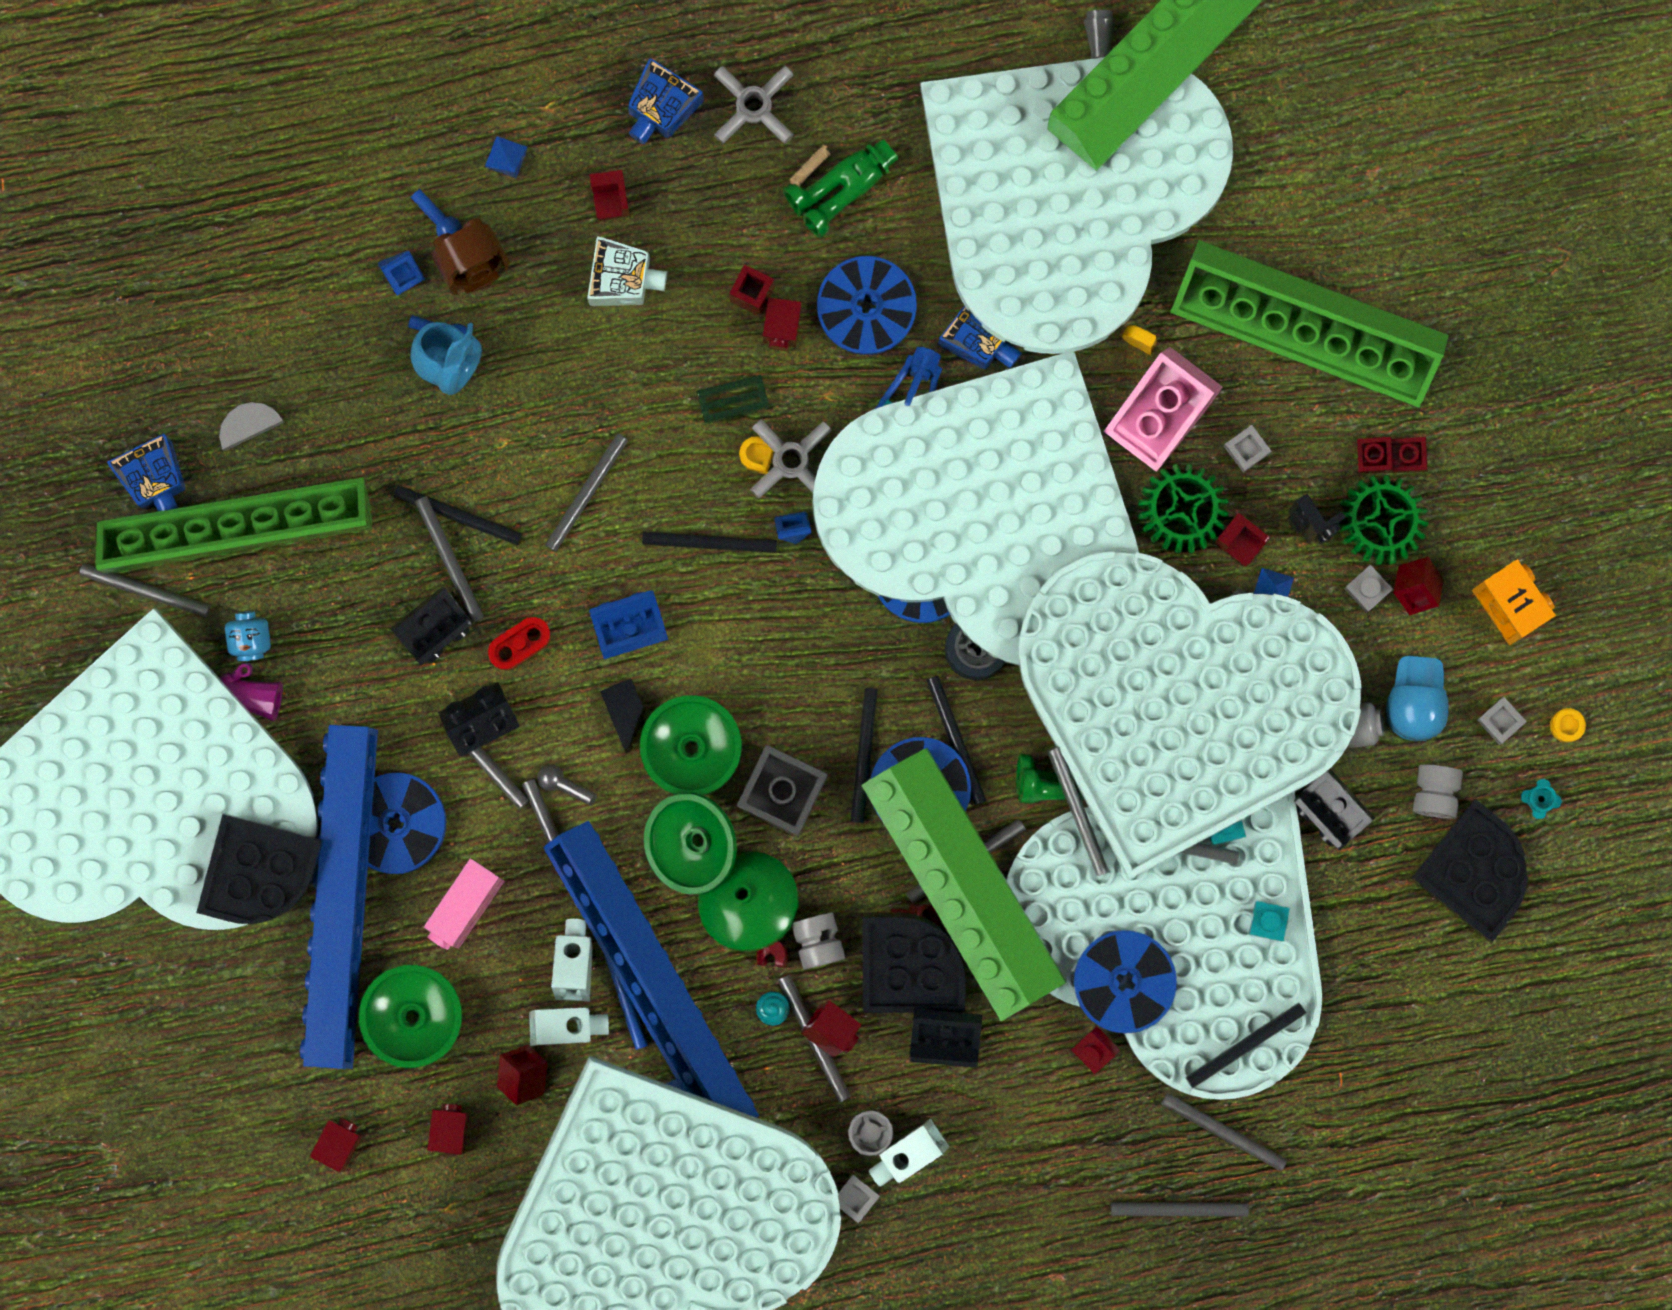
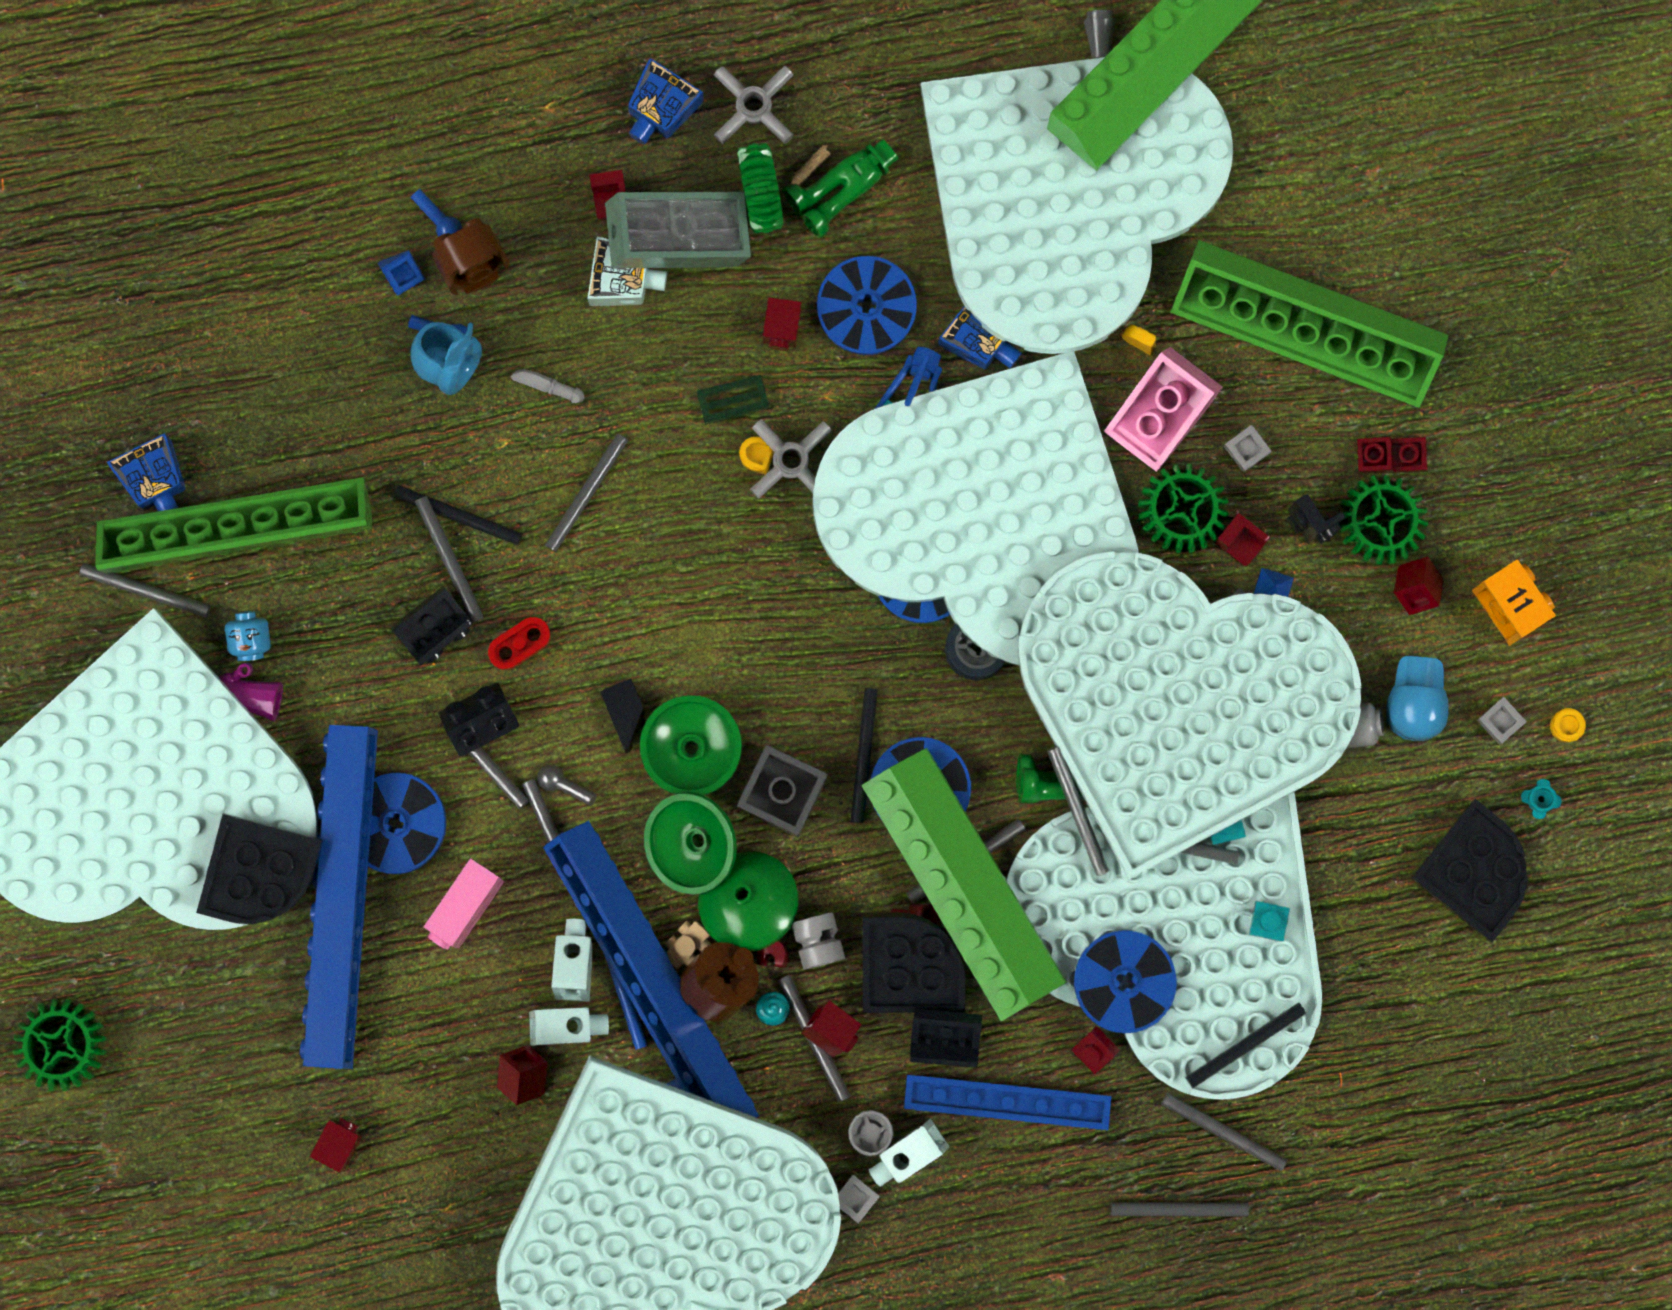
(53, 1058): none -> green gear
(246, 423): light grey tile -> none
(386, 1009): green dish -> none
(448, 1129): dark red brick -> none
(506, 157): blue slope -> none
(548, 385): none -> light grey piece
(628, 624): blue bracket -> none
(677, 229): none -> brick
(682, 949): none -> tan piece
(709, 542): black bar -> none
(720, 981): none -> reddish brown brick
(751, 290): dark red brick -> none
(760, 188): none -> green gear
(793, 527): blue slope -> none
(954, 736): black bar -> none
(1007, 1102): none -> blue plate
(1333, 810): bracket -> none
(1368, 588): light grey plate -> none
(1437, 791): light grey wheel -> none

